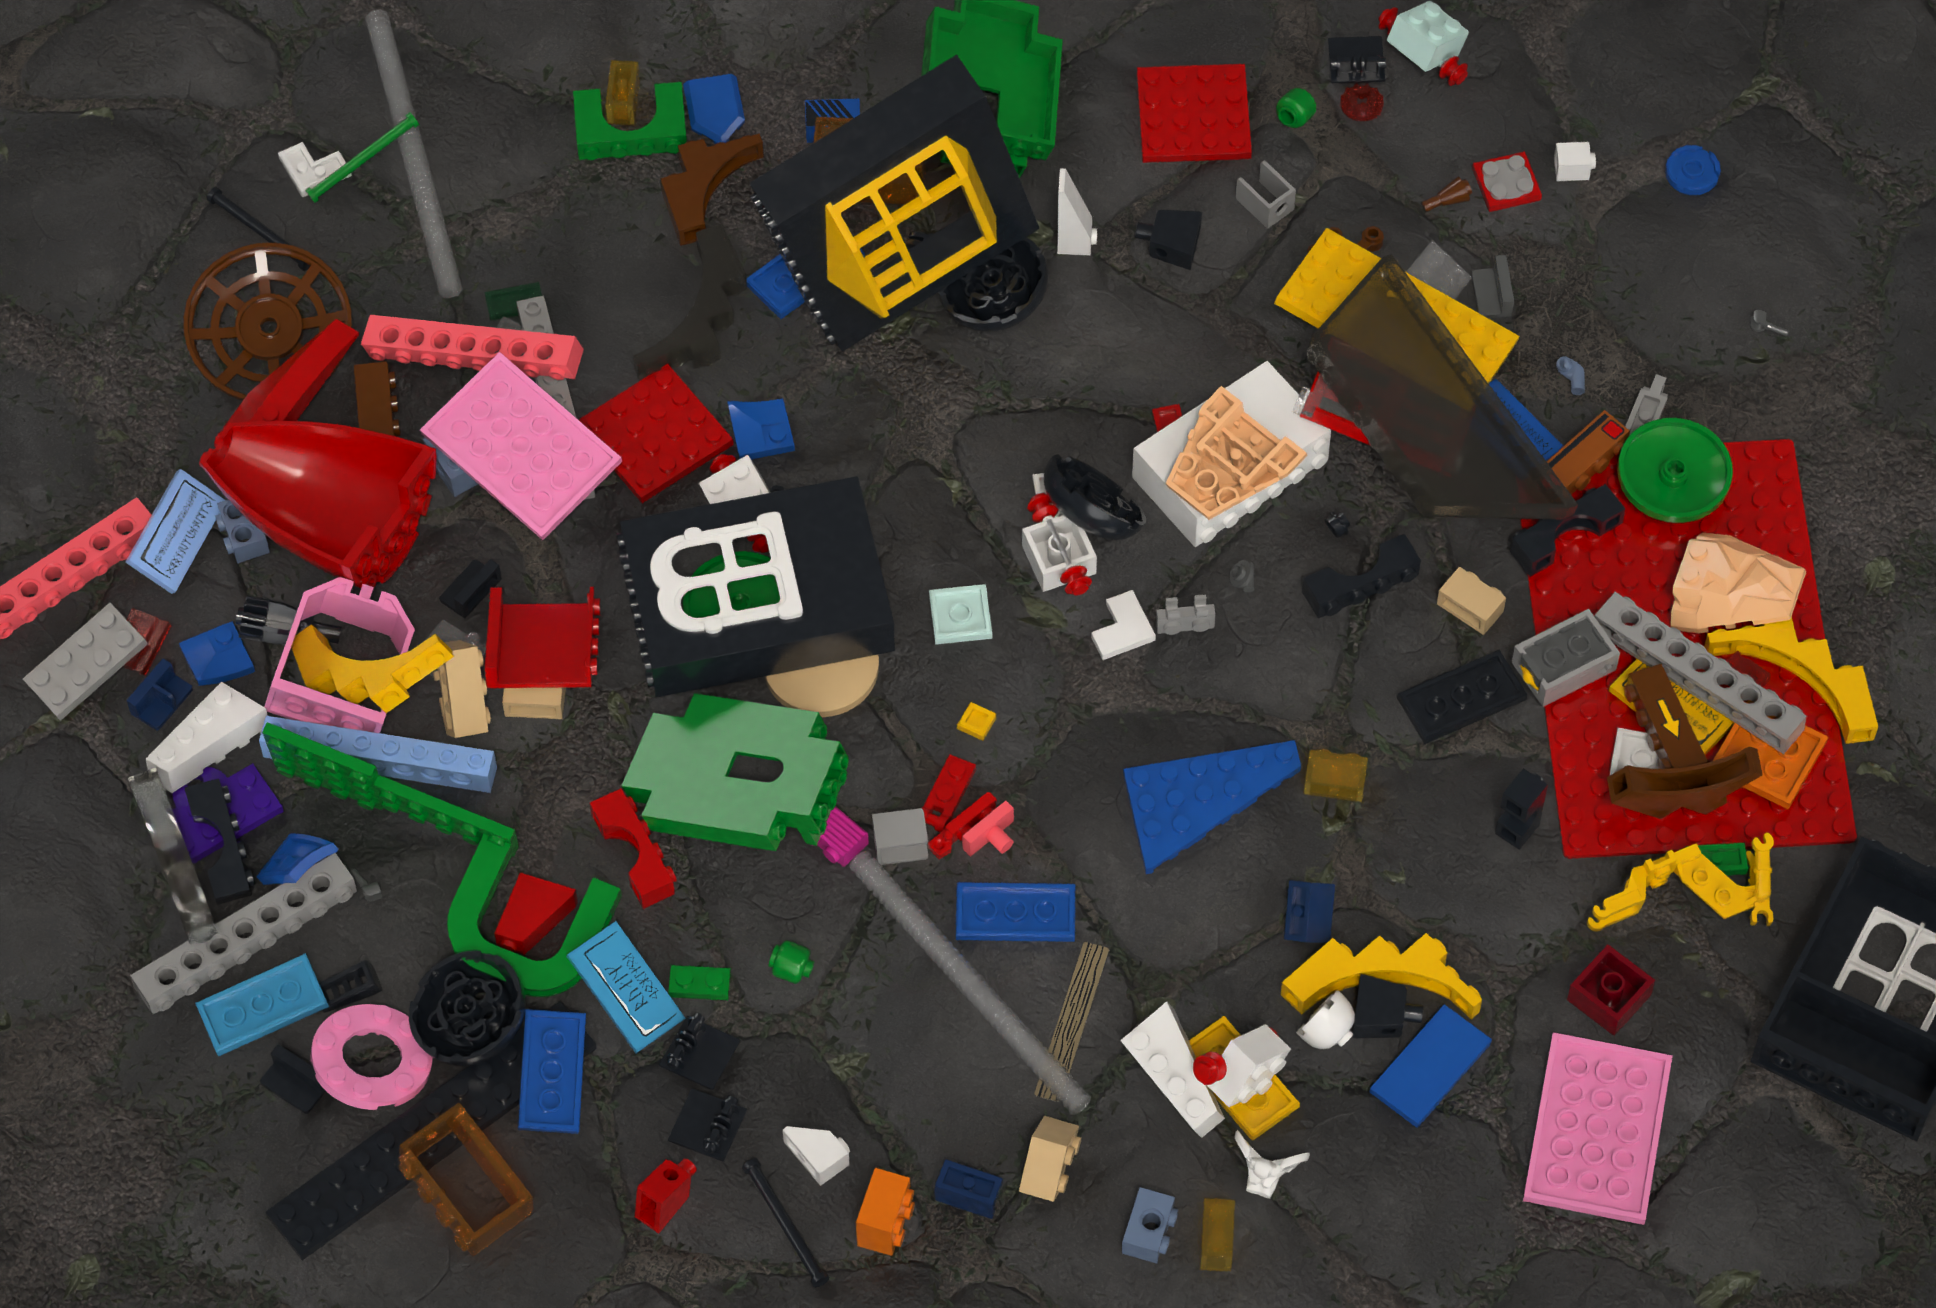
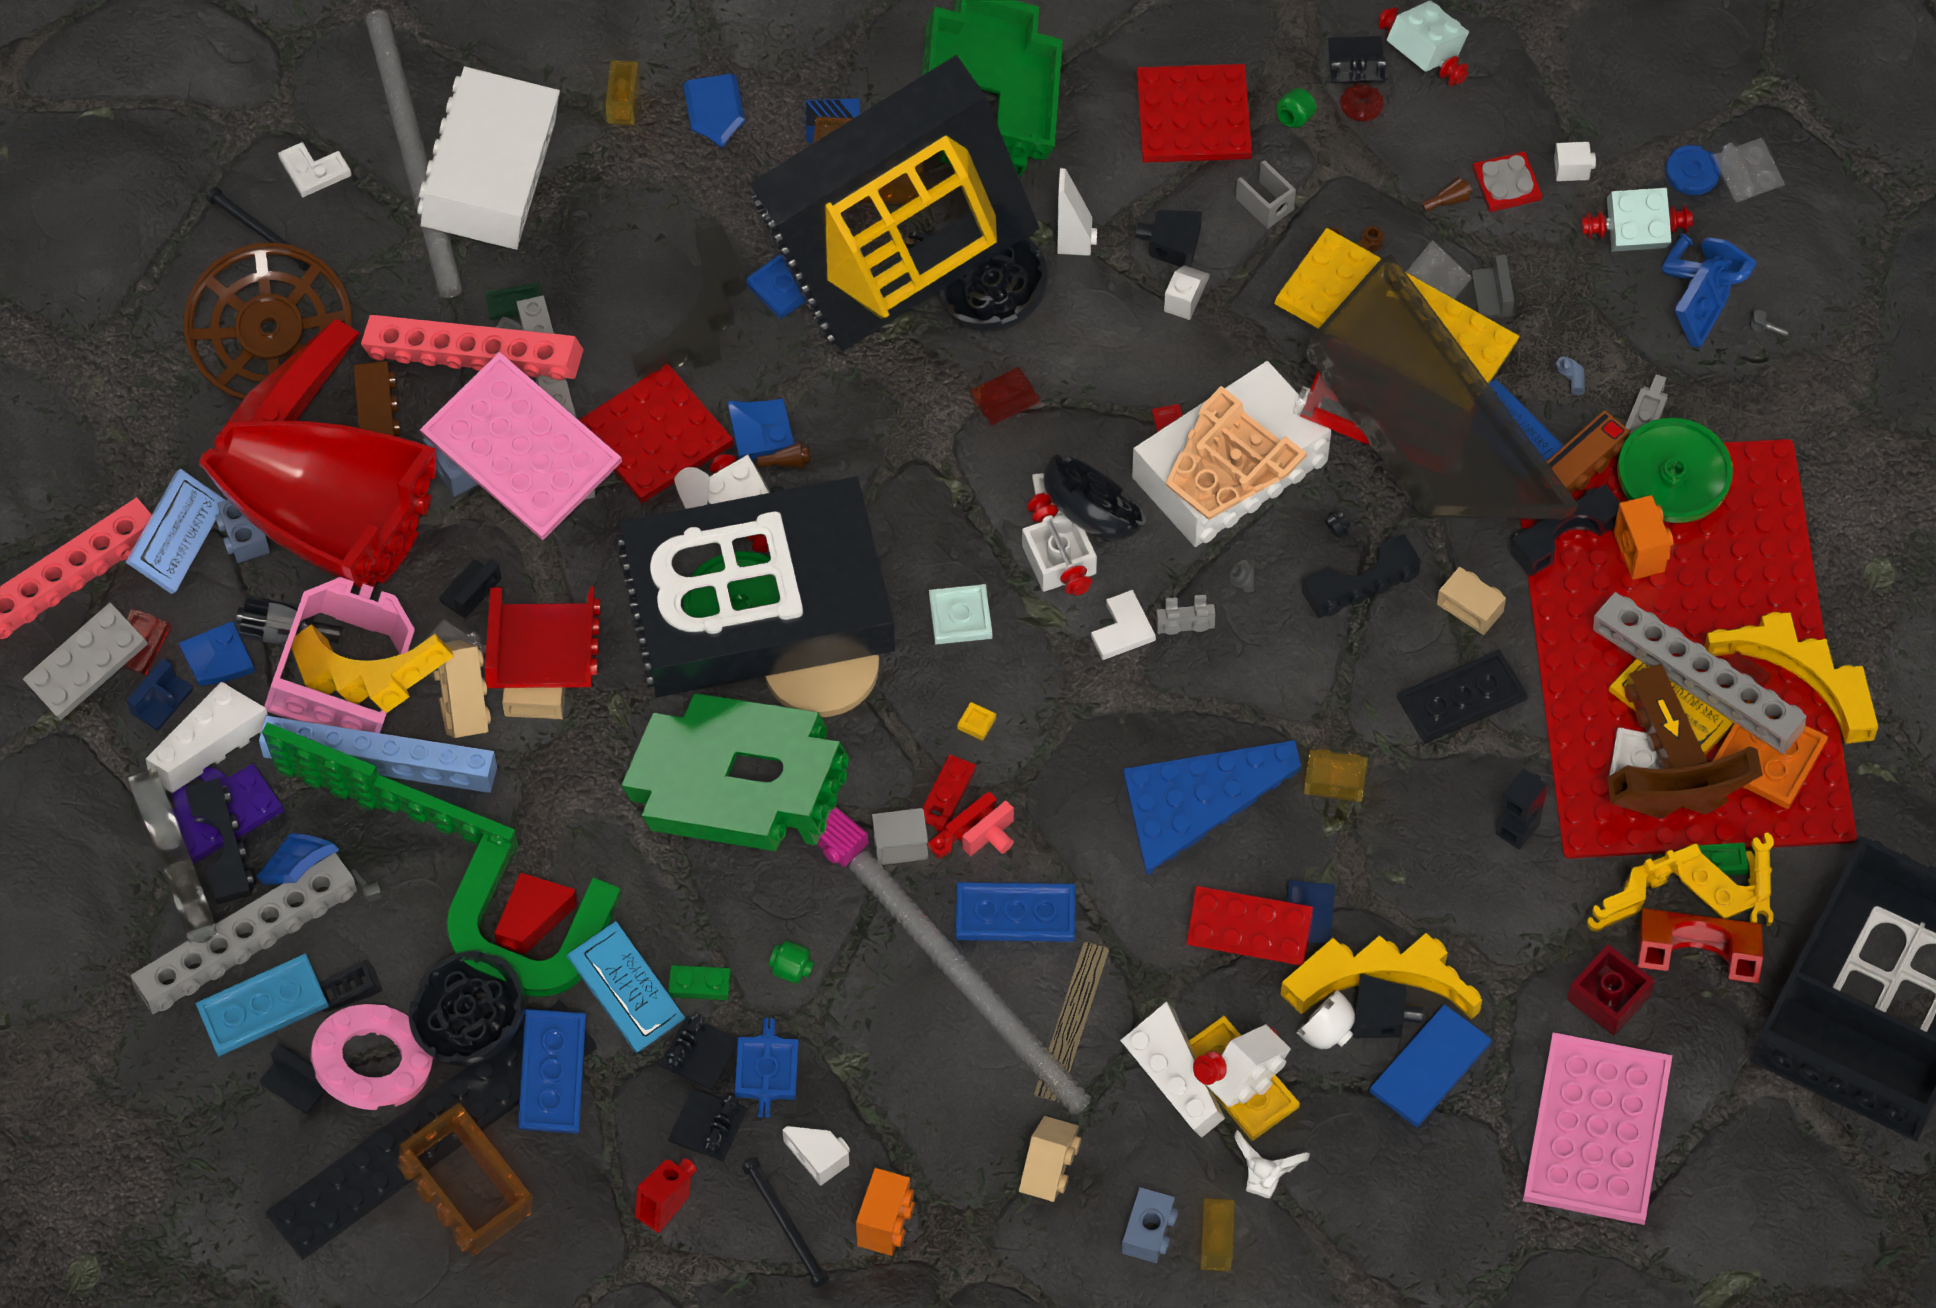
(362, 157): green bar -> none
(488, 157): none -> white brick
(601, 140): green arch -> none
(617, 820): red arch -> none
(692, 487): none -> white sticker
(703, 171): reddish brown arch -> none
(766, 1068): none -> blue plate
(791, 456): none -> reddish brown cone
(968, 1189): dark blue panel -> none
(1004, 396): none -> clear red plate
(1185, 291): none -> white slope
(1250, 925): none -> red plate
(1565, 657): piece -> none
(1638, 220): none -> light aqua brick
(1642, 537): none -> orange brick
(1708, 284): none -> blue plate
(1731, 584): light nougat wedge -> none
(1734, 940): none -> red arch
(1748, 169): none -> clear hinge

